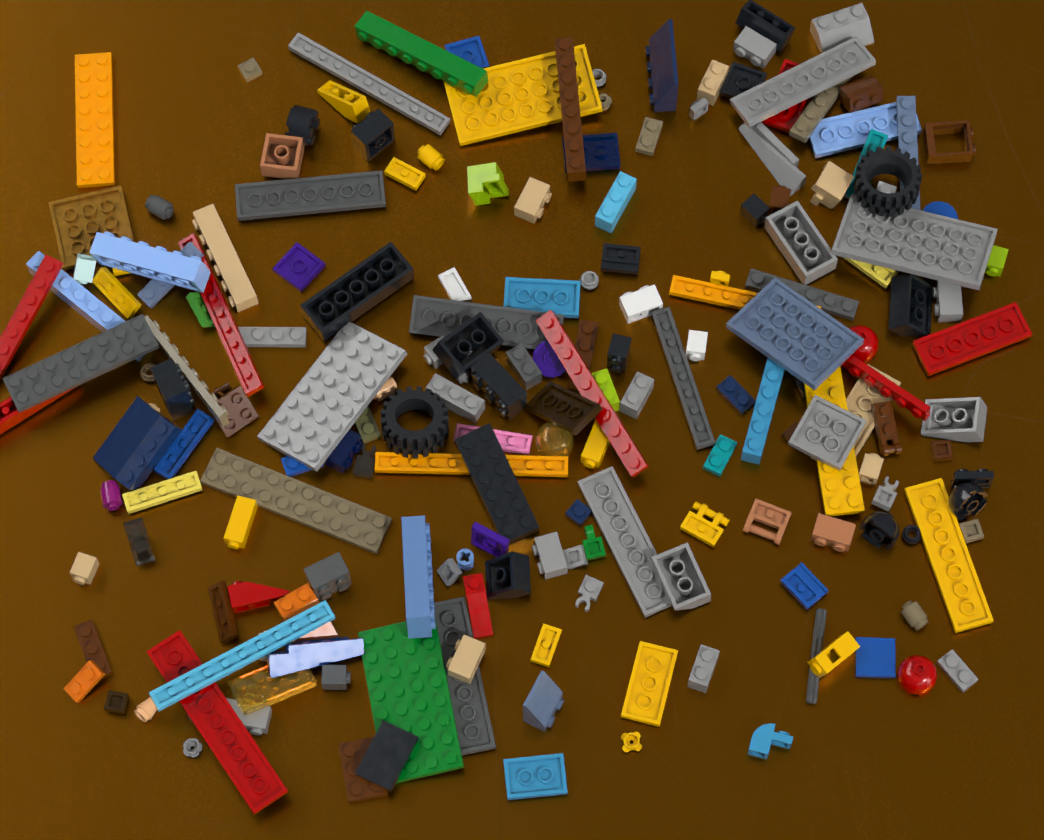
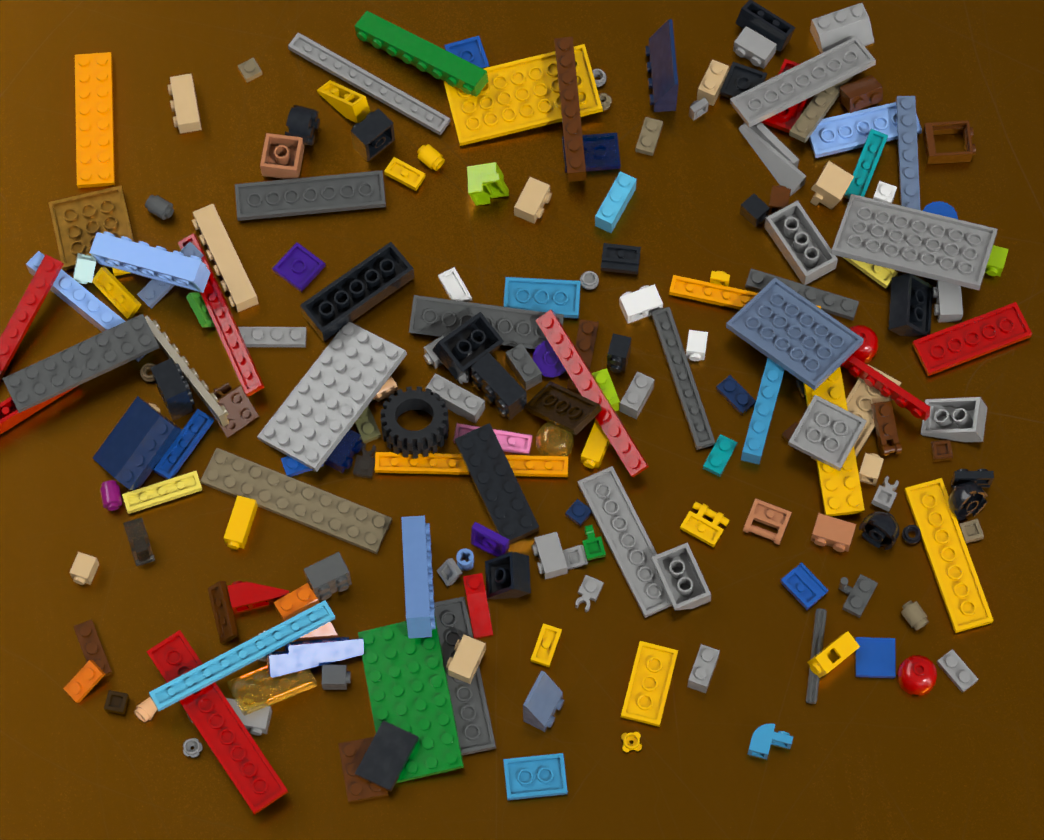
(184, 103): none -> tan brick
(858, 595): none -> dark grey plate
(887, 163): black tyre -> none

